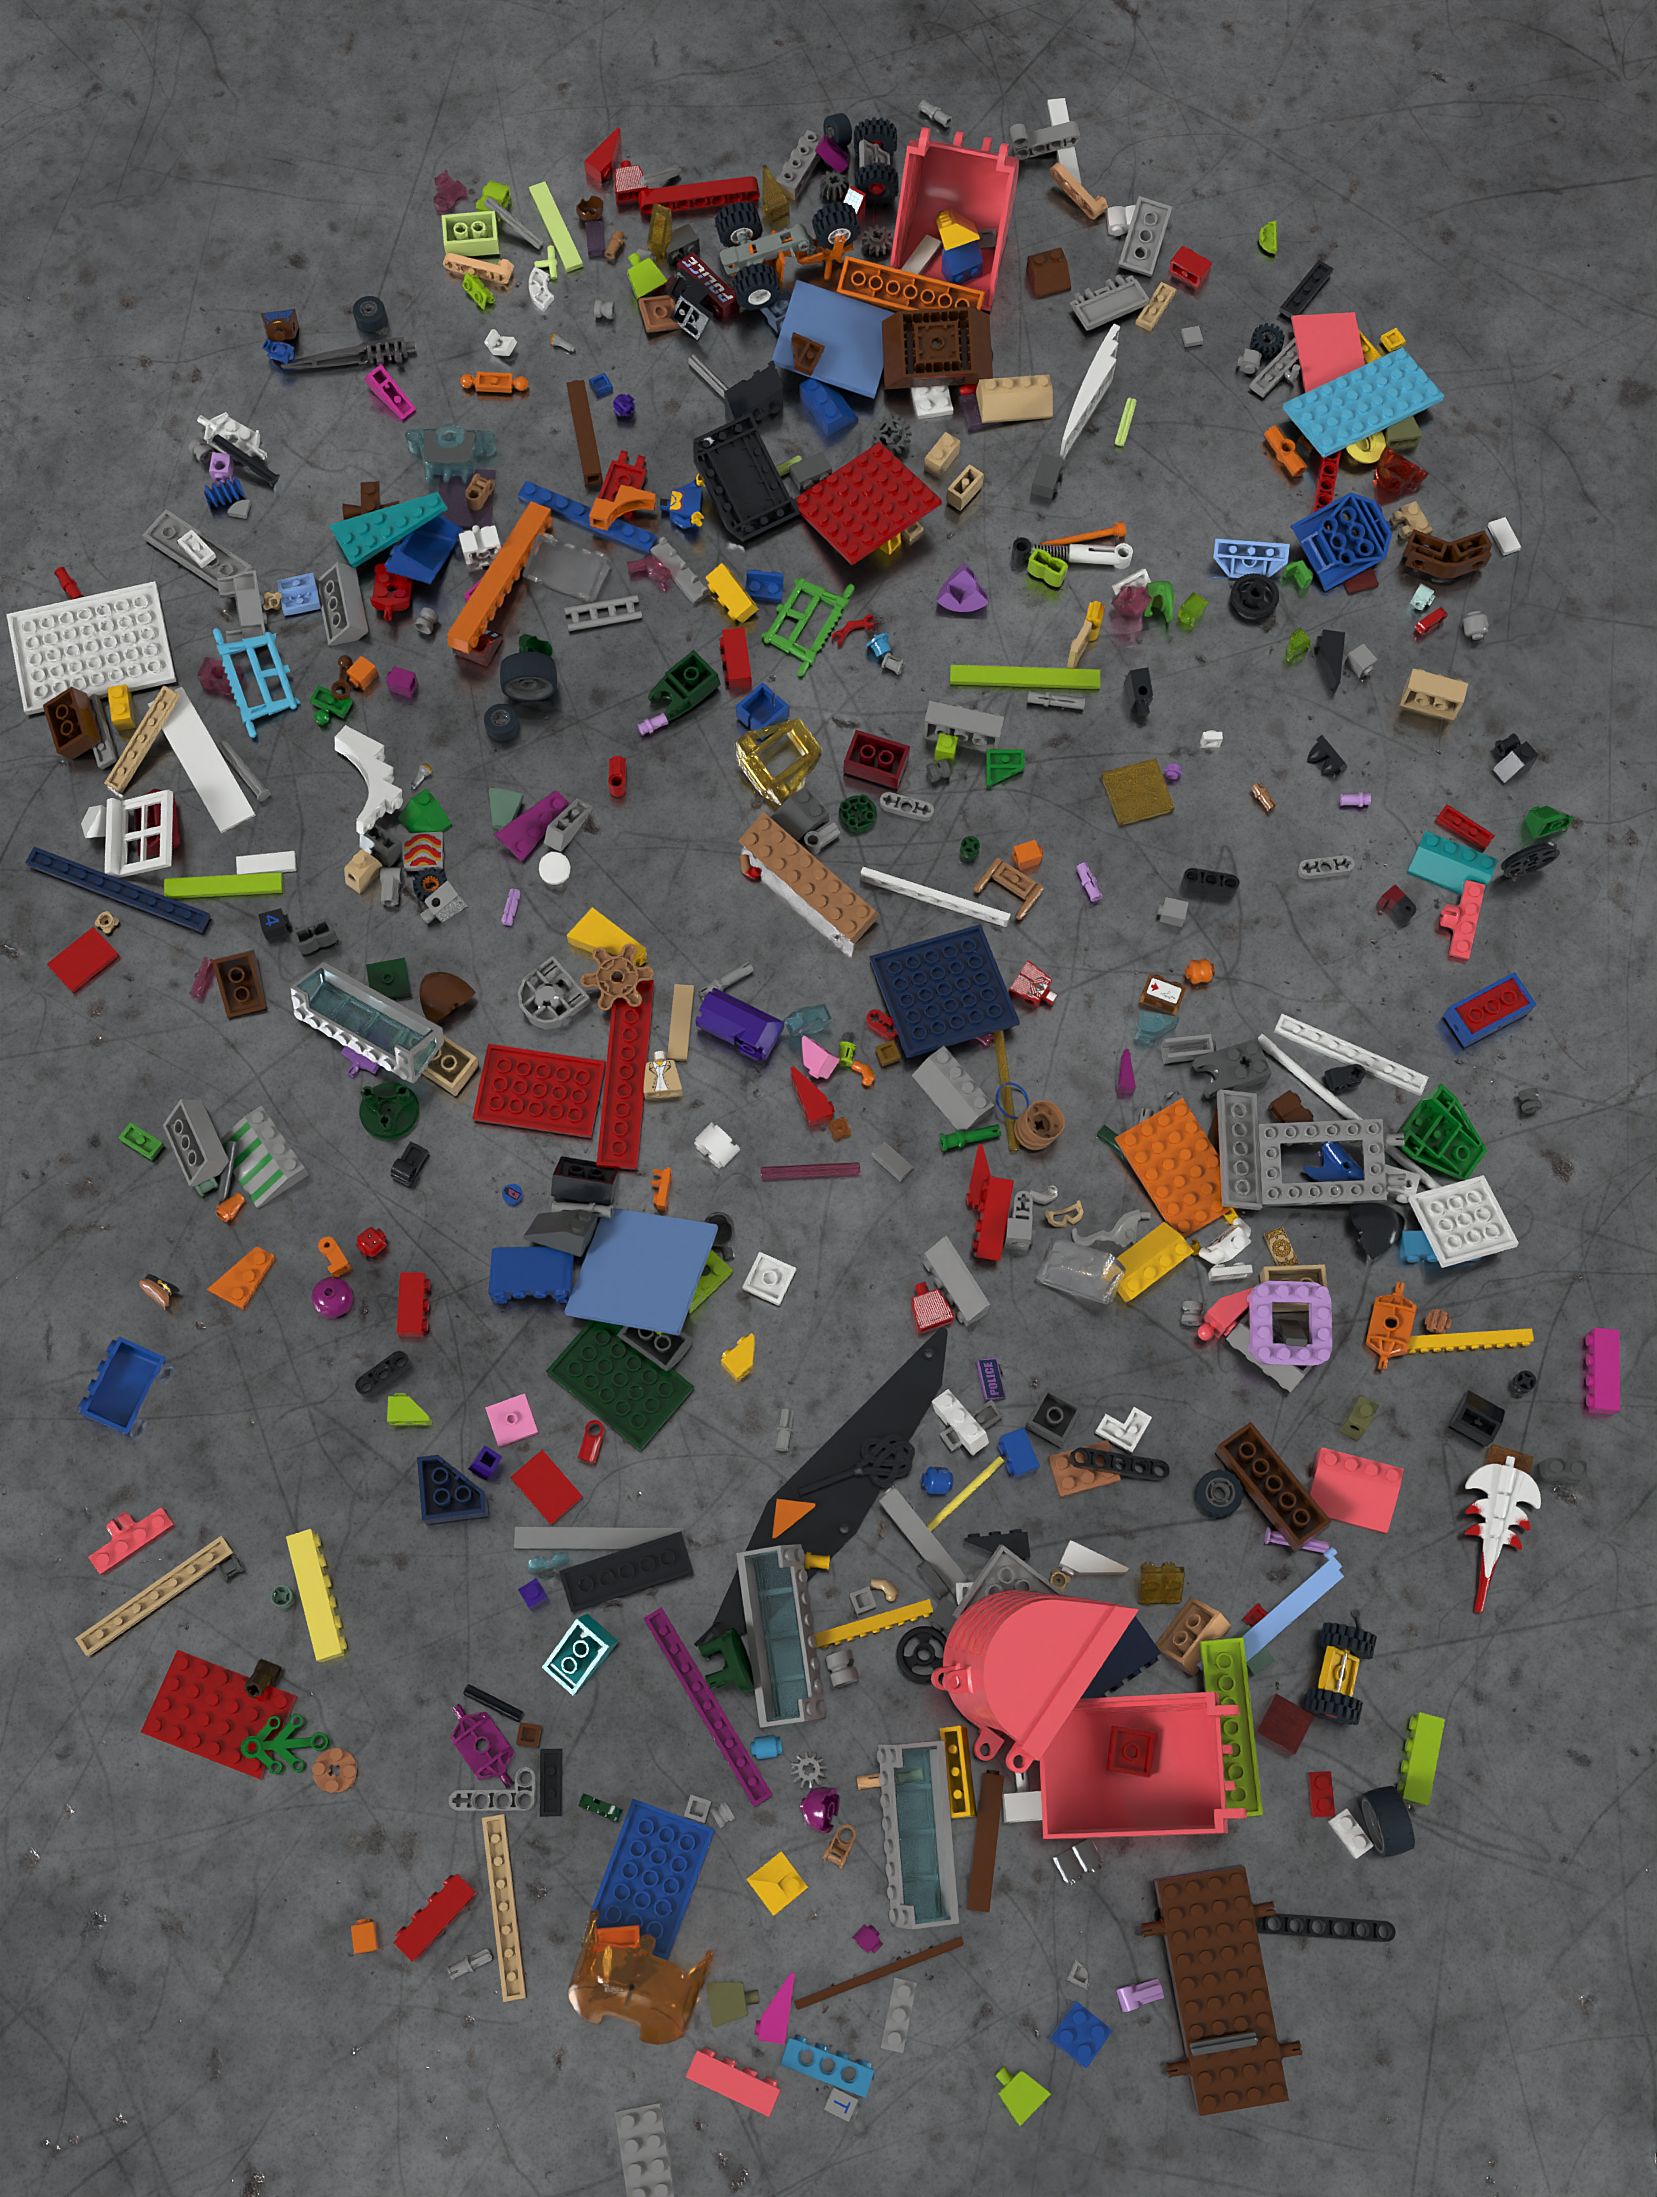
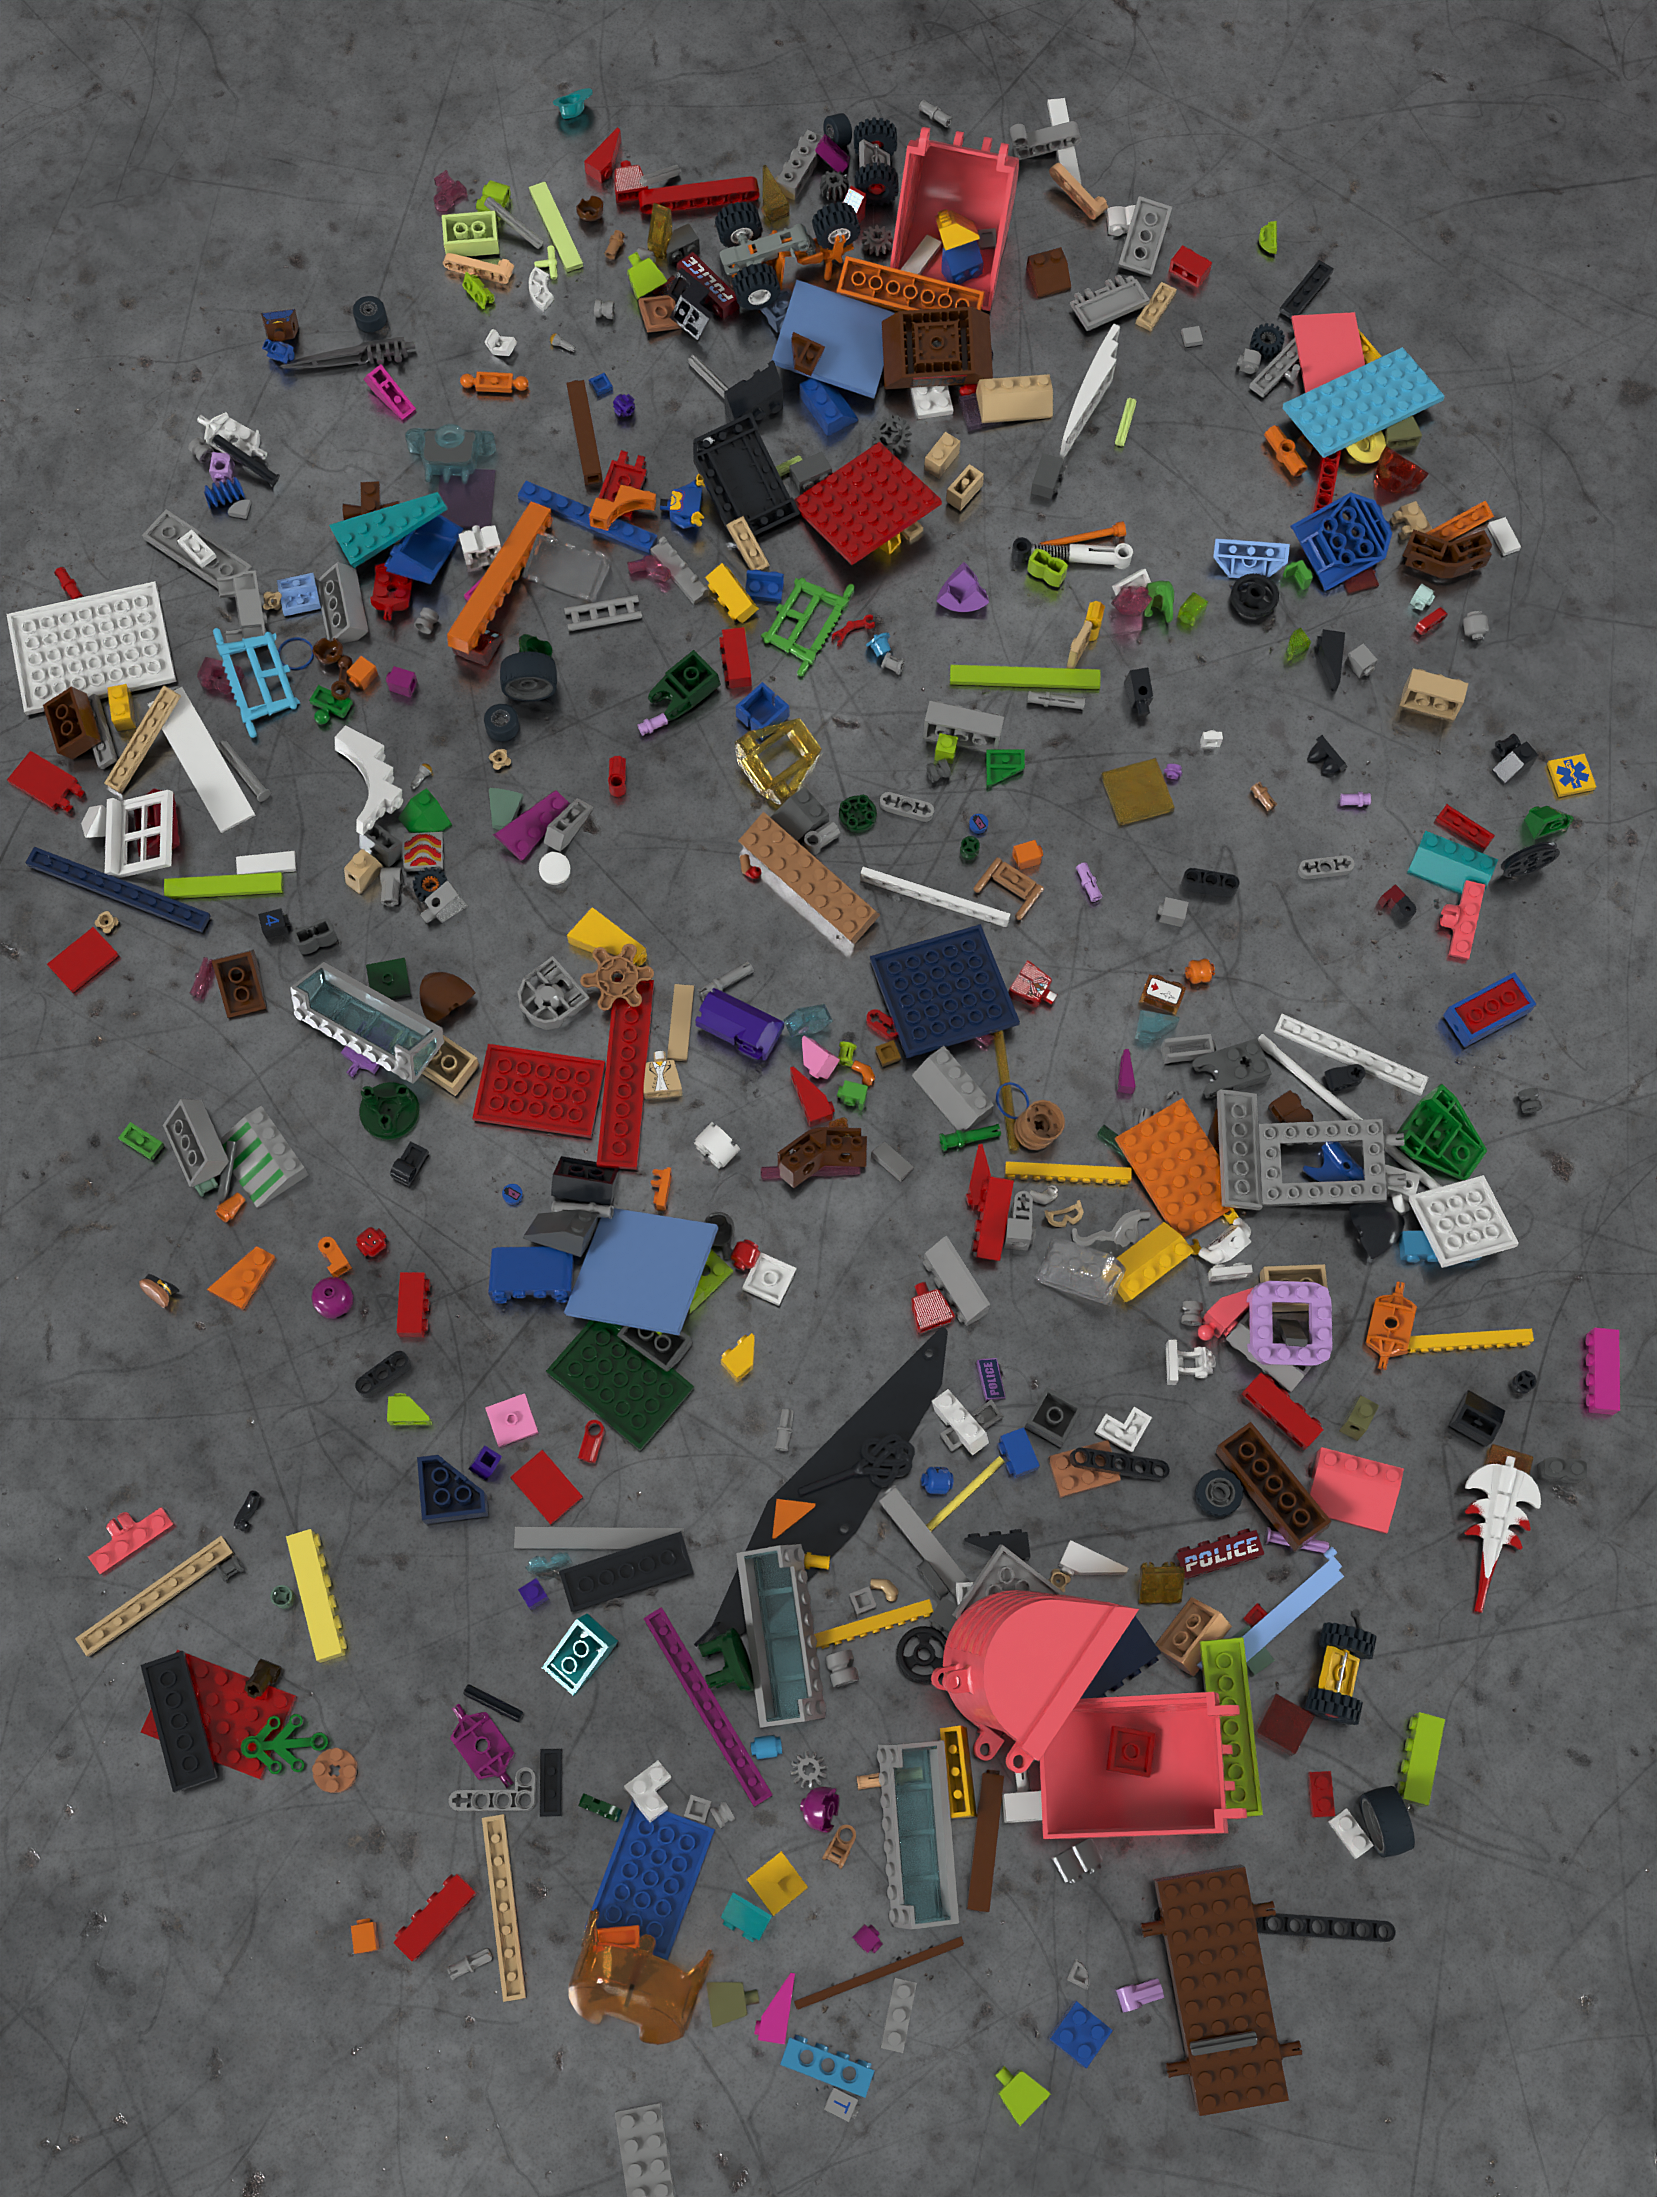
(45, 782): none -> red tile
(120, 1385): blue windscreen -> none
(178, 1721): none -> black plate
(246, 1511): none -> black arm
(297, 638): none -> blue piece
(327, 651): none -> reddish brown hair
(478, 491): medium nougat piece -> none
(502, 753): none -> tan plate
(511, 906): lavender axle -> none
(528, 1735): reddish brown plate -> none
(573, 103): none -> teal piece
(595, 237): clear purple tile -> none
(643, 1790): none -> white plate
(733, 2081): coral brick -> none
(745, 1255): none -> red head
(746, 1917): none -> teal slope
(747, 544): none -> tan tile
(821, 1148): none -> reddish brown brick
(853, 1094): none -> bright green brick
(876, 759): dark red brick -> none
(978, 823): none -> blue tile
(1068, 1172): none -> yellow piece
(1174, 1361): none -> white tile
(1220, 1554): none -> dark red brick
(1280, 1248): tile -> none
(1282, 1411): none -> red brick
(1393, 340): yellow plate -> none
(1399, 1204): none -> white arm
(1438, 1321): nougat gear -> none
(1462, 522): none -> orange plate
(1571, 775): none -> yellow tile

